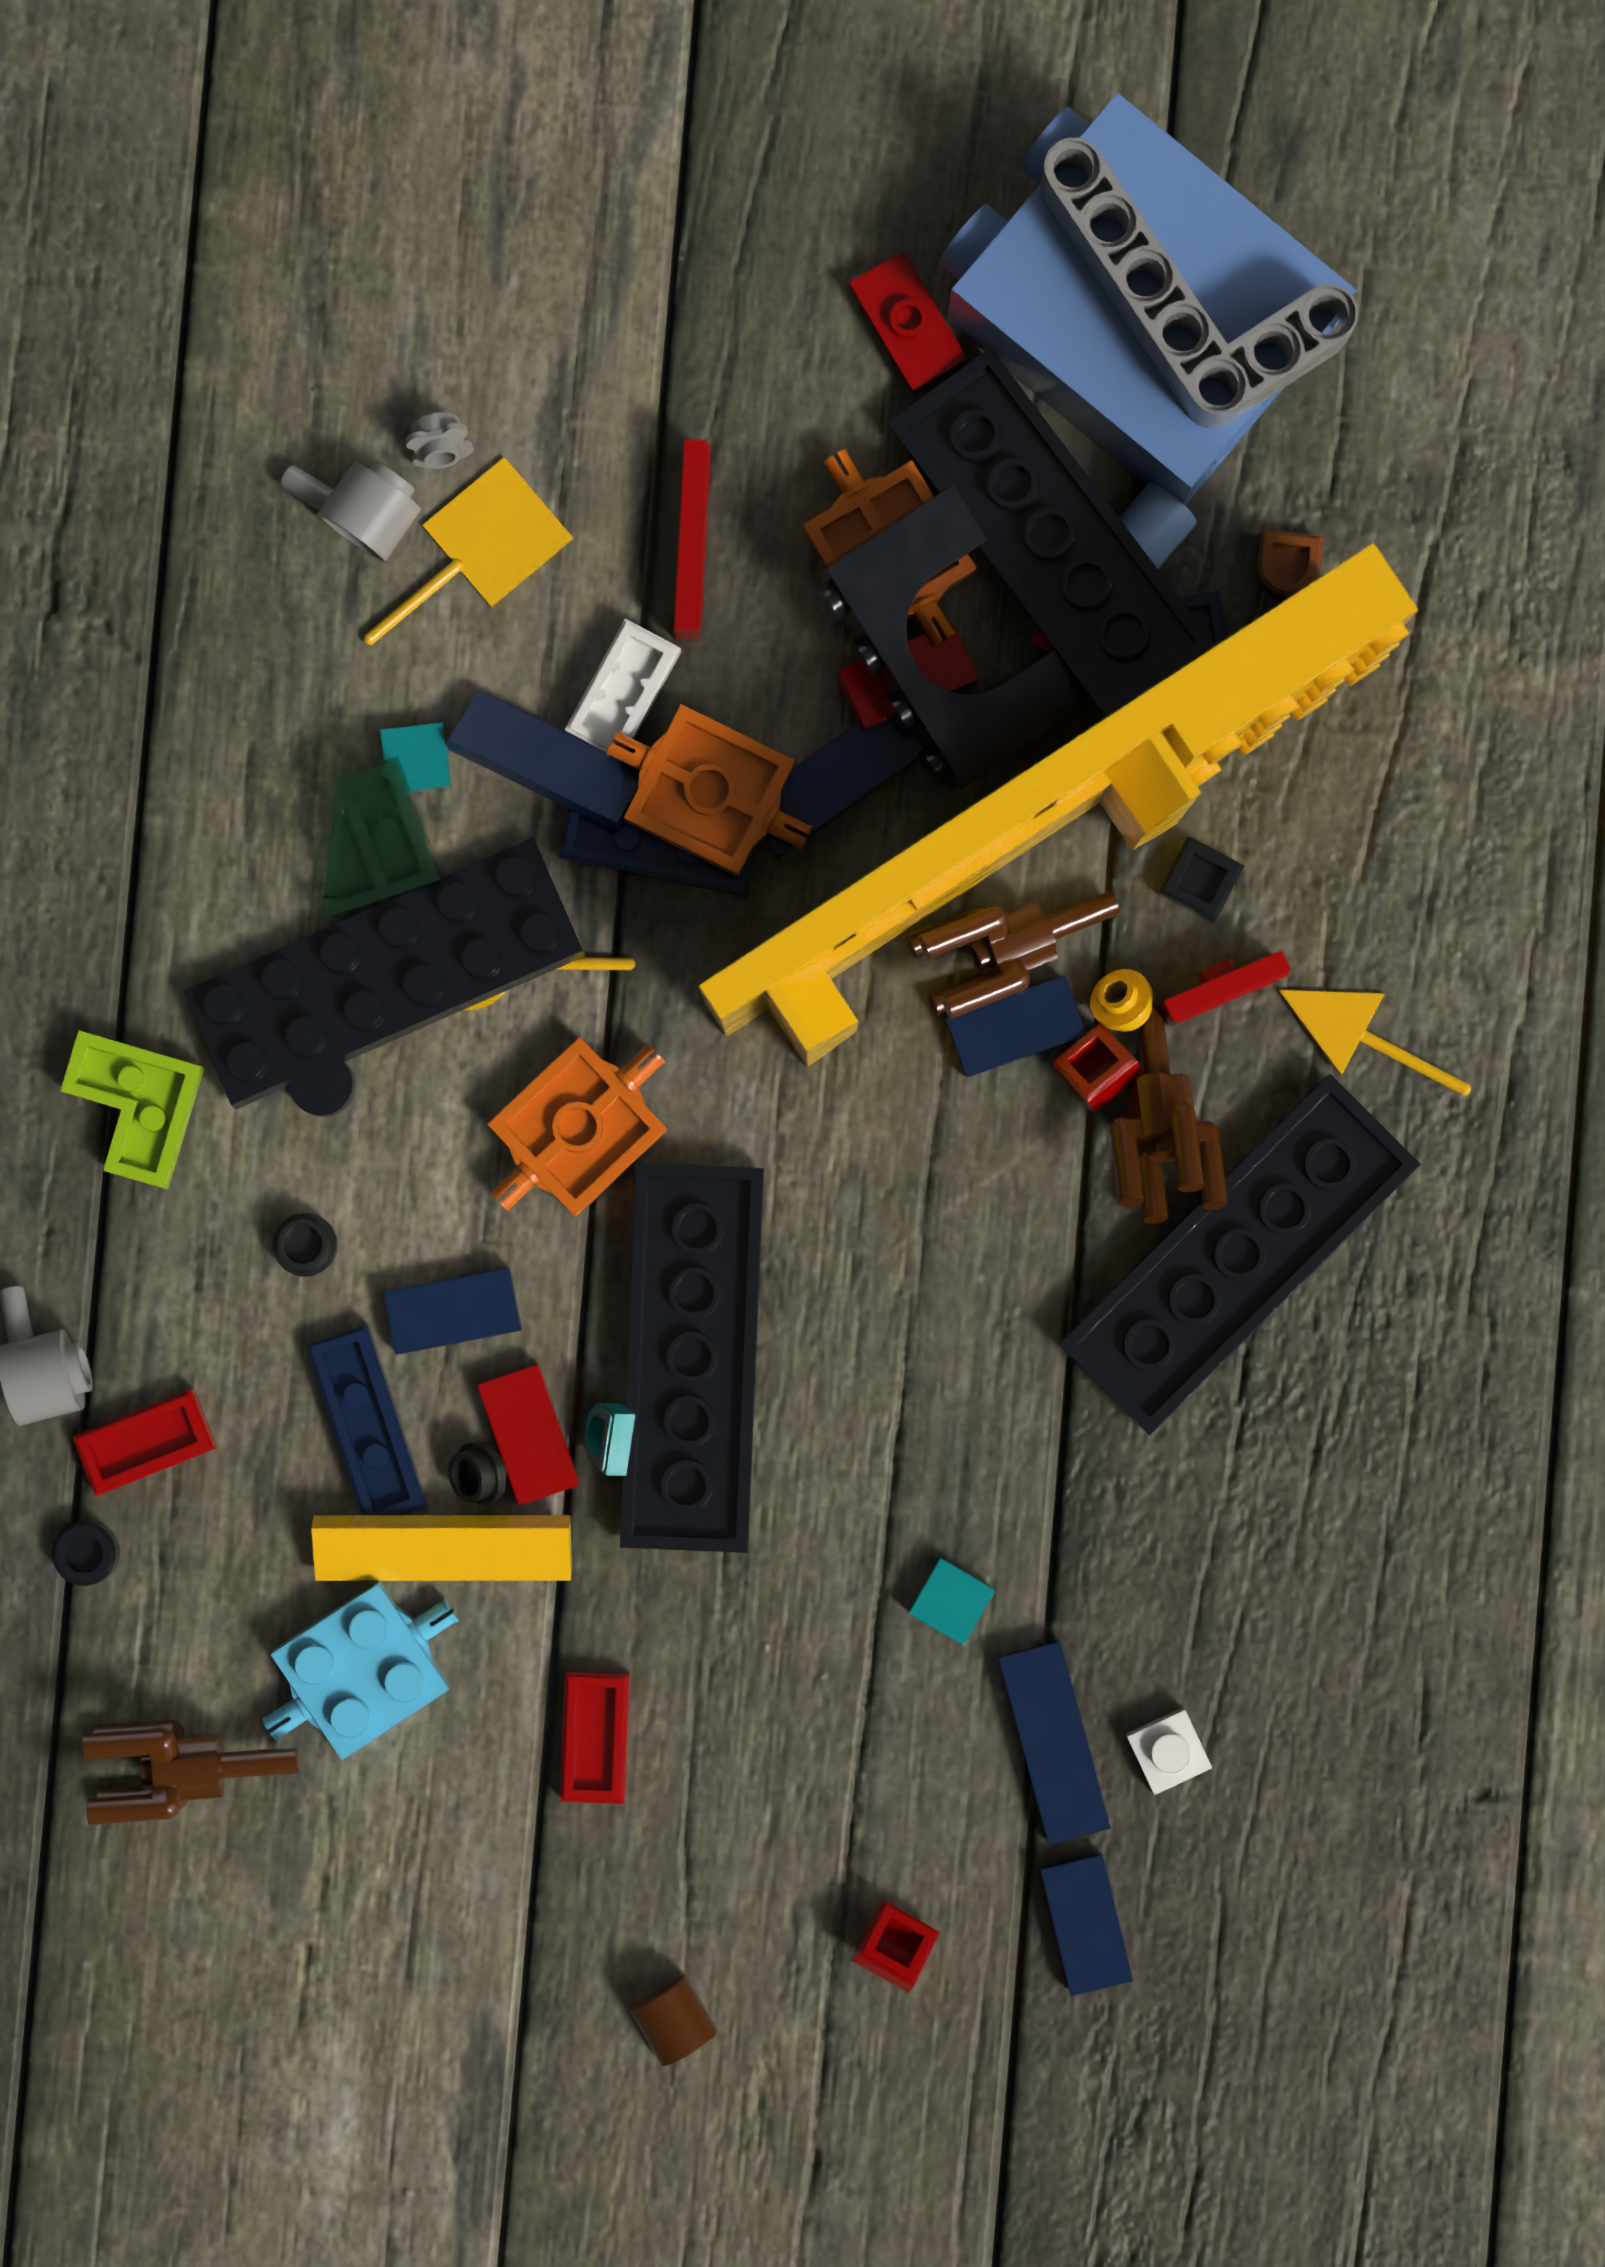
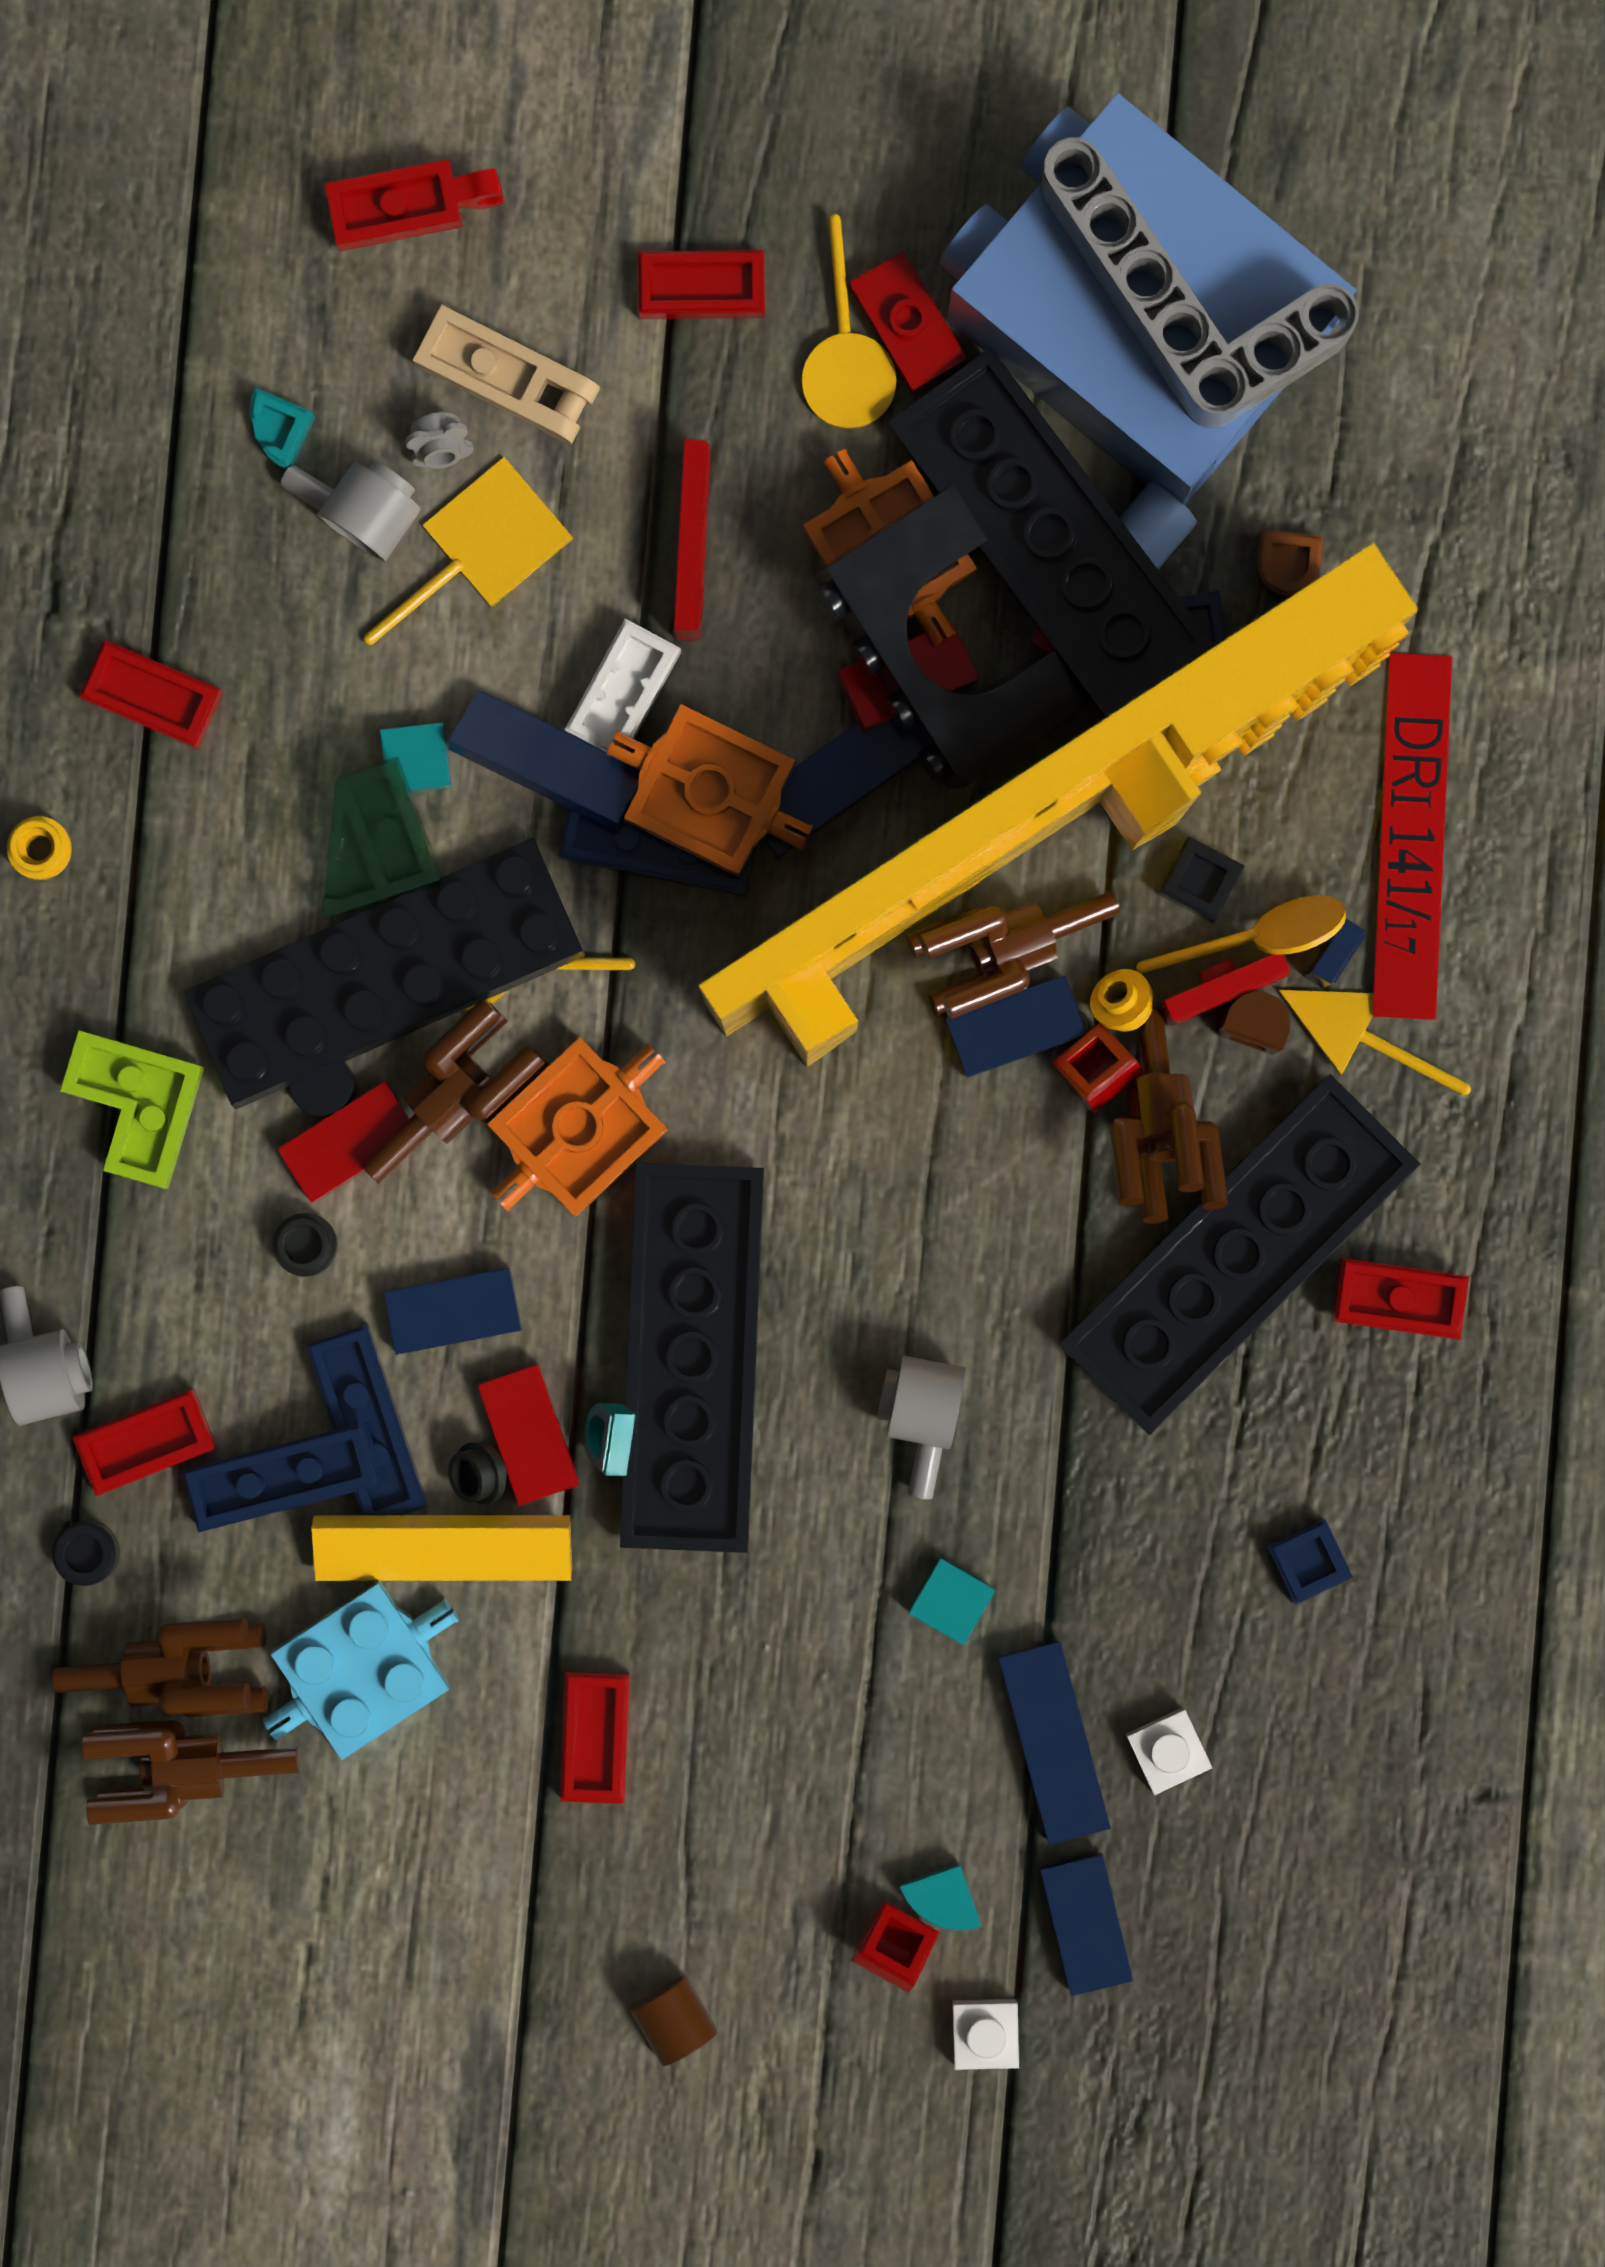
(25, 834): none -> yellow plate
(151, 694): none -> red tile
(176, 1670): none -> reddish brown plant
(279, 427): none -> teal tile
(283, 1477): none -> dark blue tile
(341, 1143): none -> red tile
(407, 203): none -> red plate
(457, 1088): none -> reddish brown plant
(504, 373): none -> tan plate
(701, 284): none -> red tile
(848, 375): none -> yellow piece
(922, 1409): none -> light grey piece
(943, 1898): none -> teal tile
(985, 2034): none -> white plate
(1256, 1022): none -> reddish brown brick
(1281, 931): none -> yellow piece
(1309, 1561): none -> dark blue tile
(1335, 955): none -> dark blue tile
(1400, 1298): none -> red plate
(1412, 836): none -> red sticker

